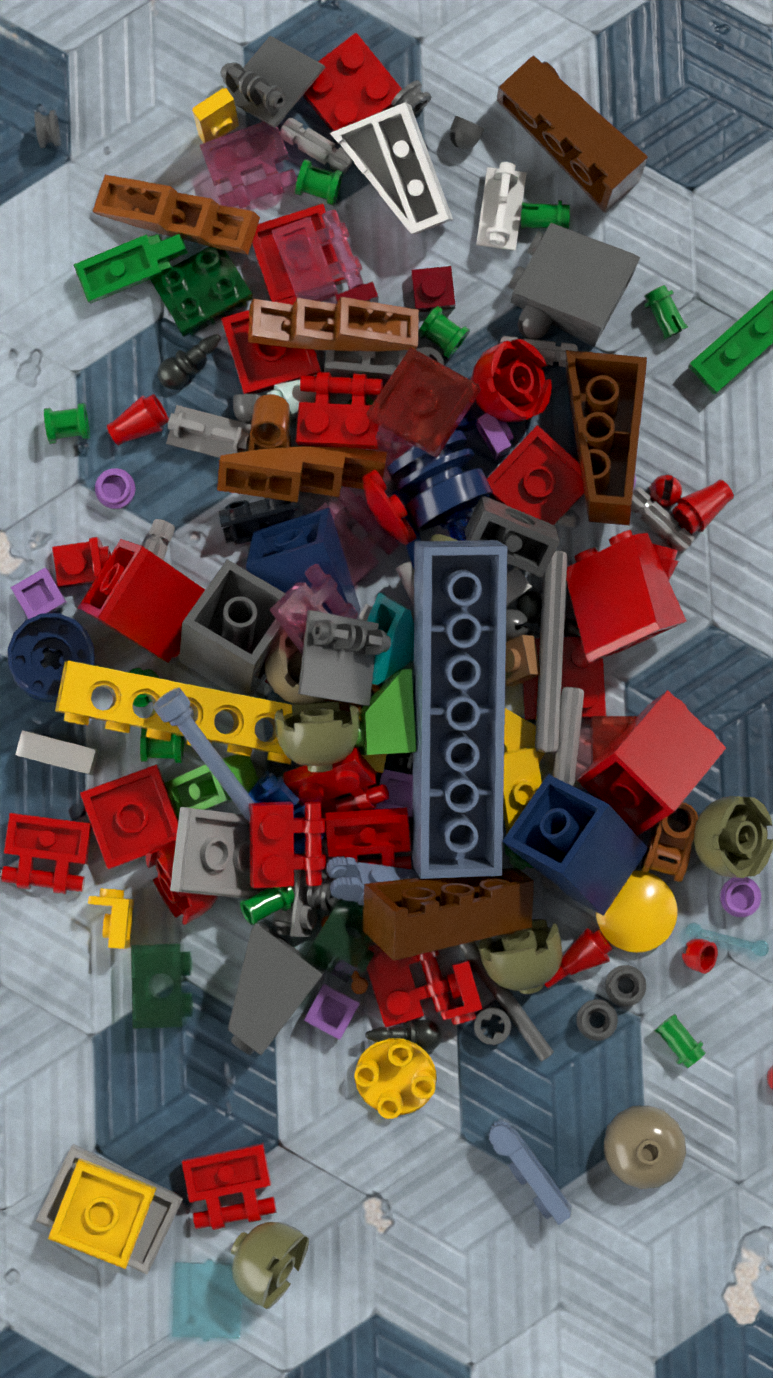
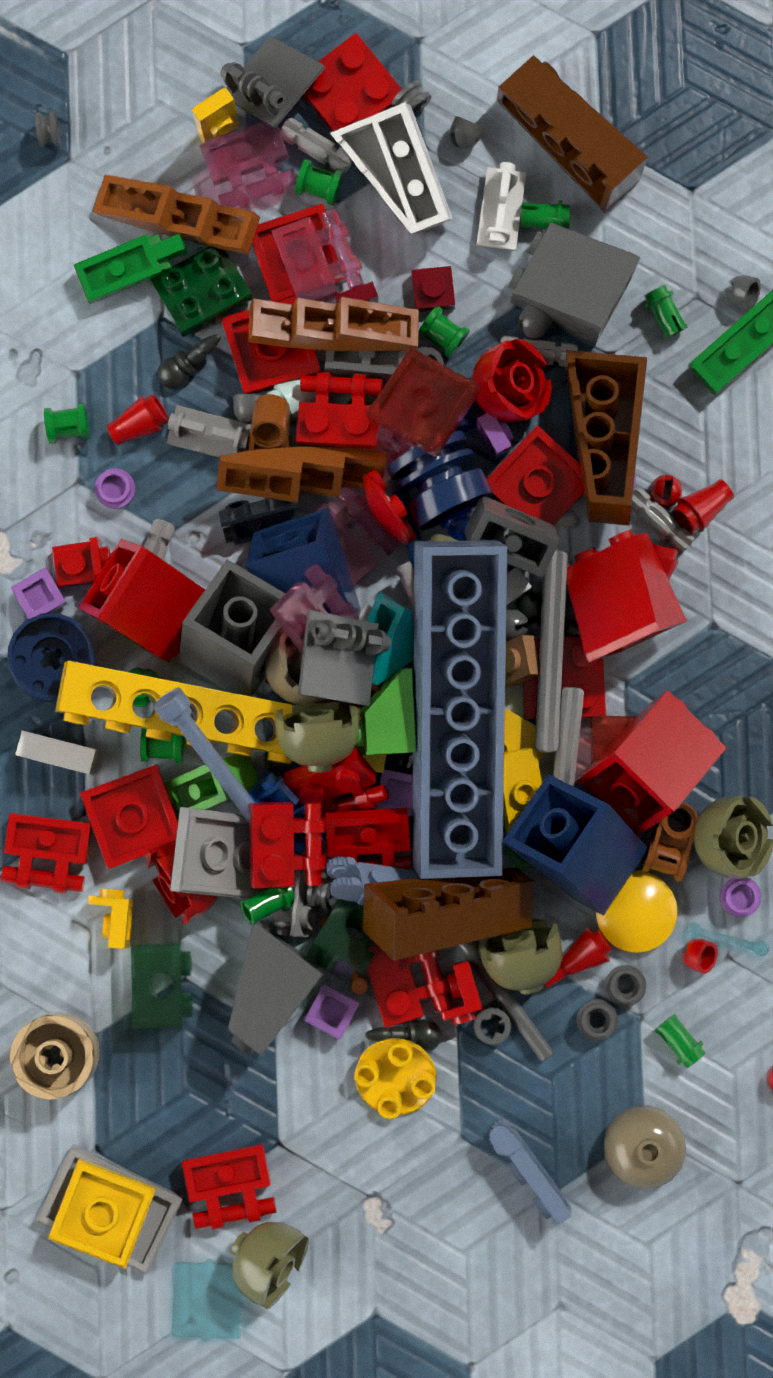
(32, 1062): none -> tan brick
(744, 291): none -> dark grey hinge

